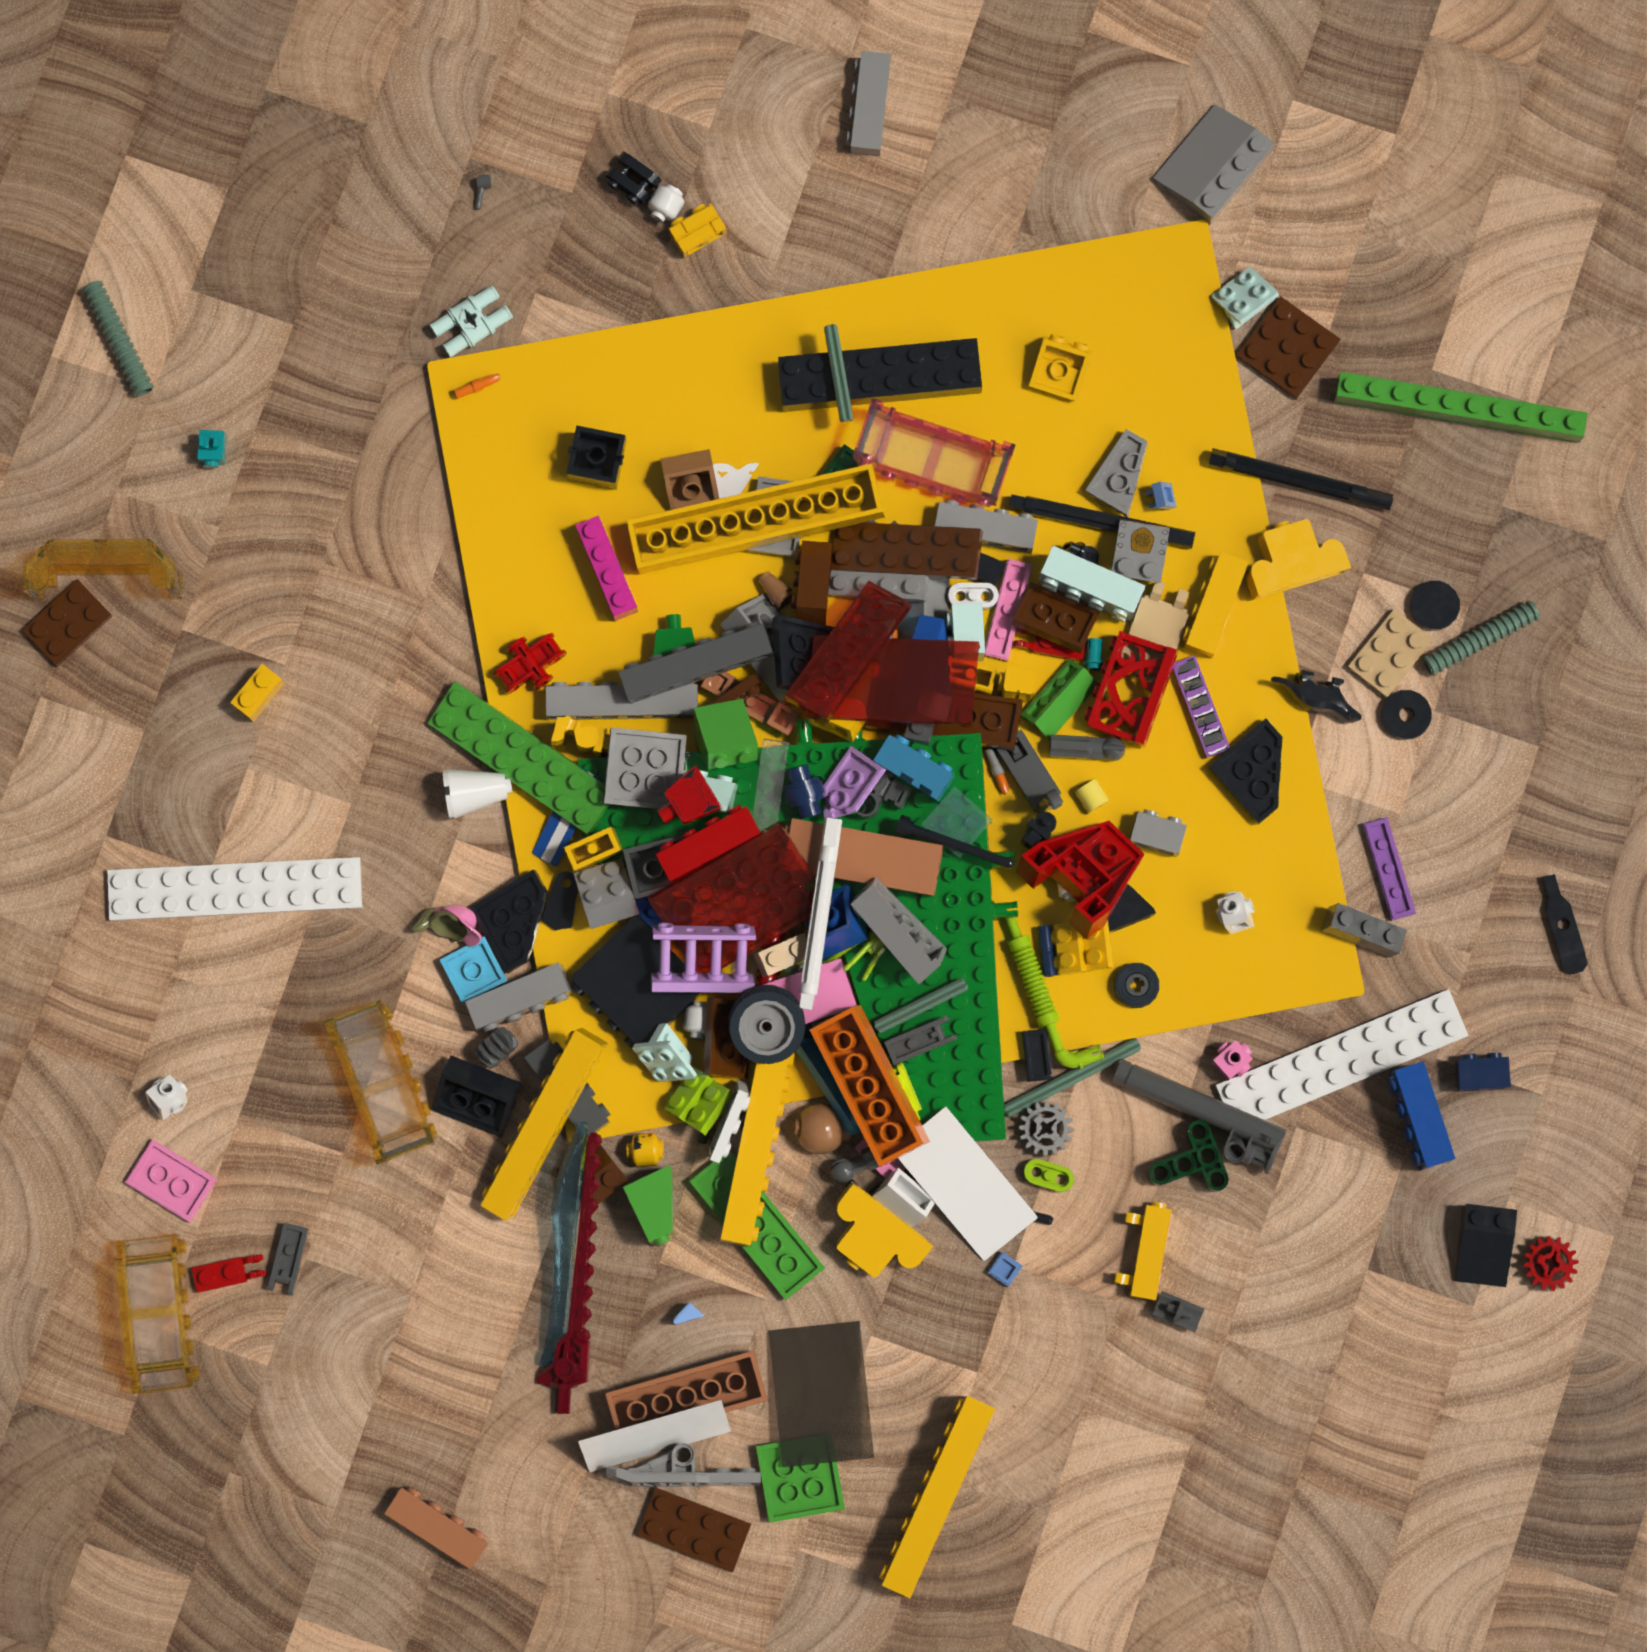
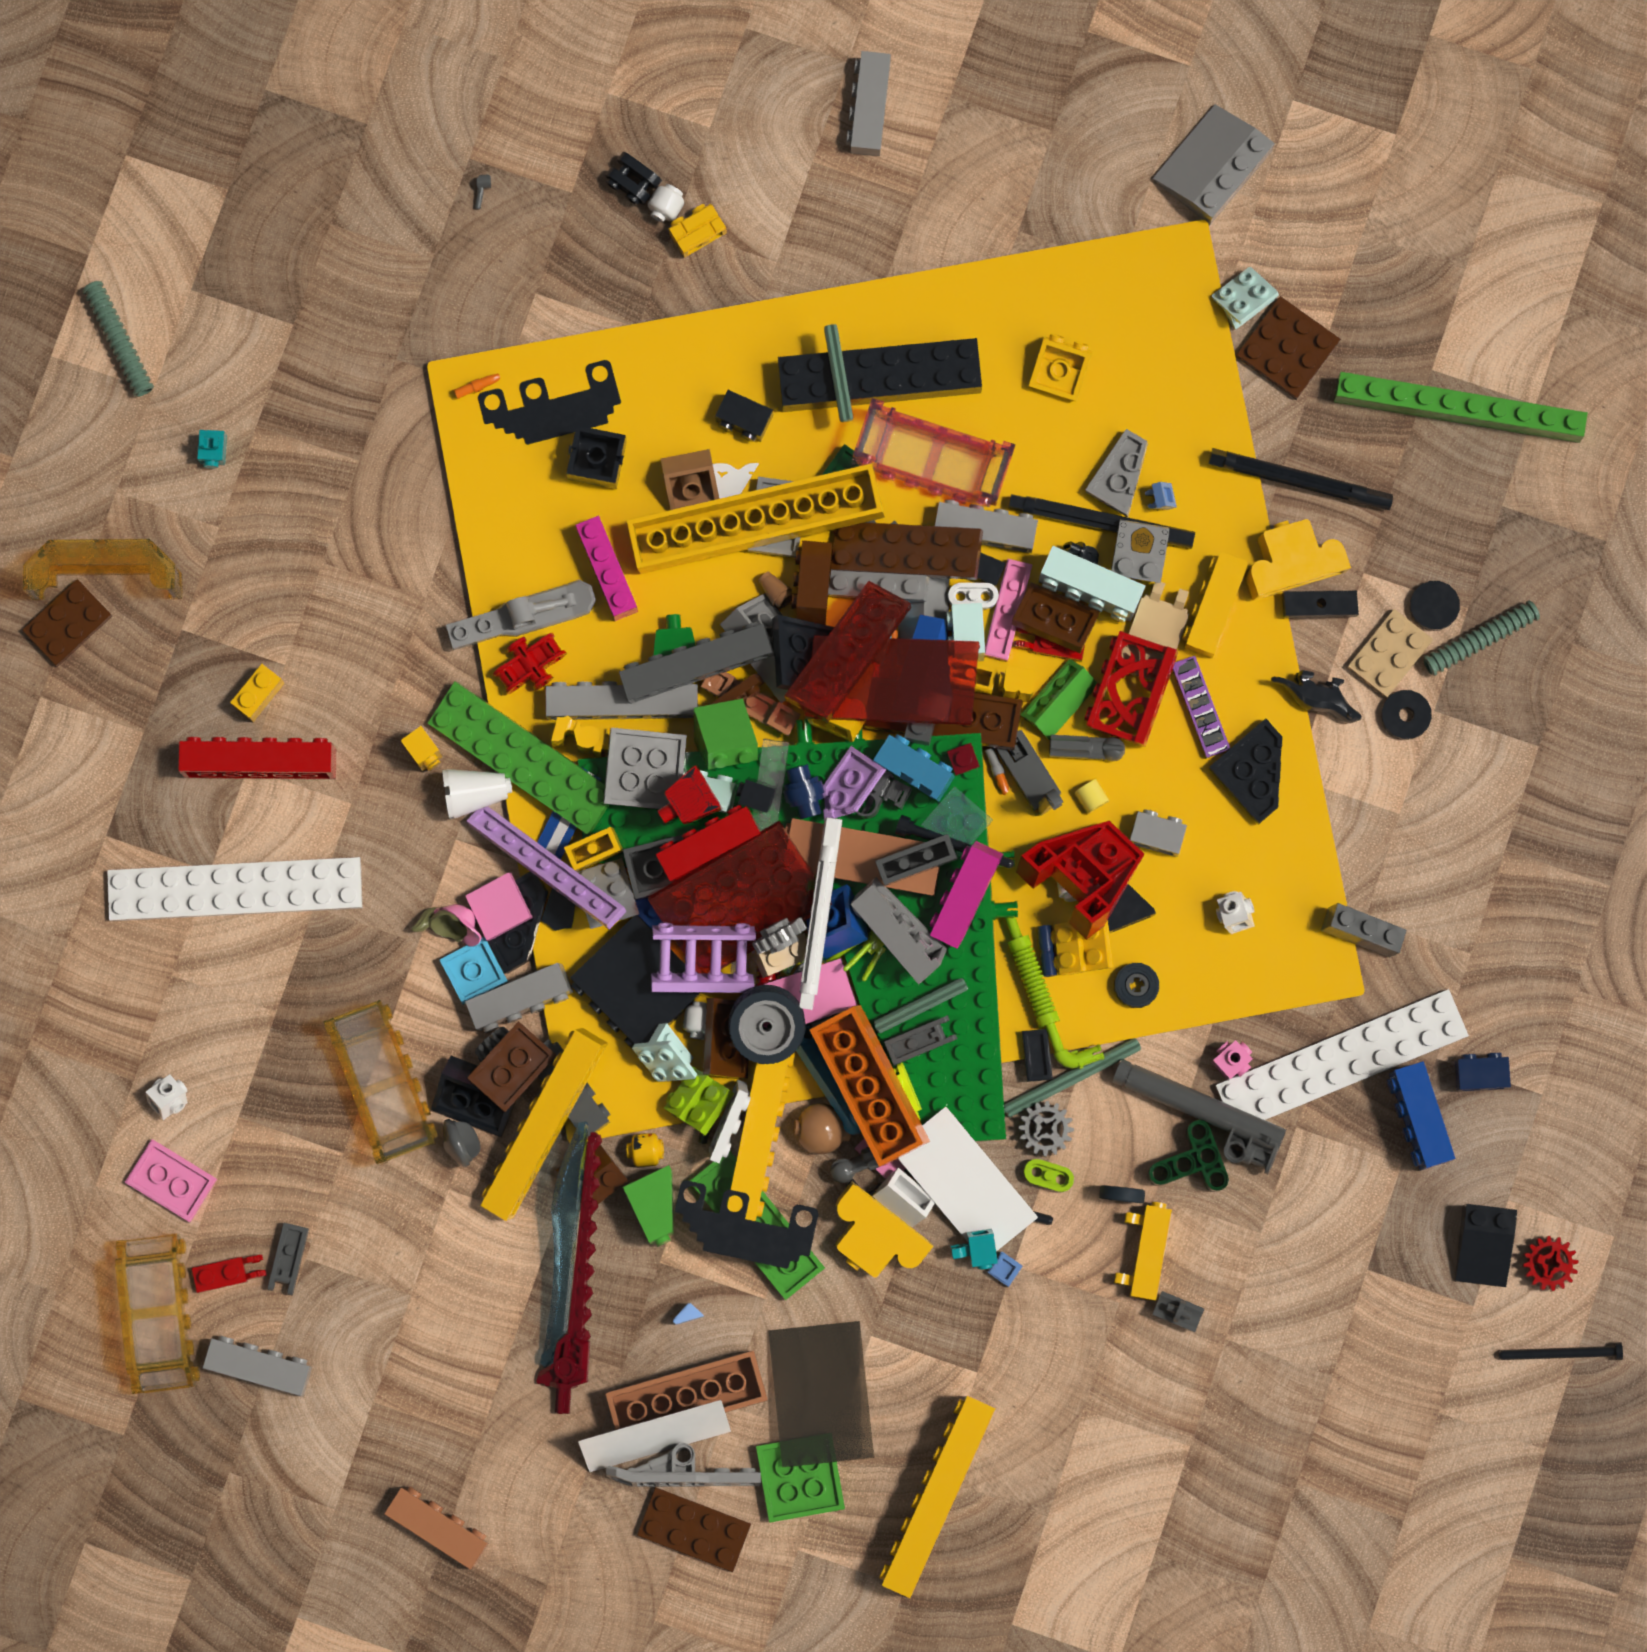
(257, 759): none -> red brick
(258, 1367): none -> light grey brick
(422, 749): none -> yellow brick
(460, 1142): none -> dark grey piece
(469, 334): light aqua pin -> none
(498, 906): none -> bright pink tile
(511, 1066): none -> reddish brown plate
(525, 614): none -> light grey piece
(546, 866): none -> lavender plate
(555, 417): none -> black piece
(743, 416): none -> black brick
(745, 1239): none -> black piece
(756, 794): none -> black brick
(779, 935): none -> light grey gear
(916, 860): none -> dark grey brick
(963, 759): none -> dark red plate
(966, 894): none -> dark pink brick
(980, 1249): none -> teal brick
(1039, 829): black hips -> none
(1093, 654): teal pin -> none
(1122, 1194): none -> black bush
(1334, 604): none -> black tile
(1389, 869): medium lavender tile -> none
(1552, 1353): none -> black bar
(1567, 940): black piece -> none

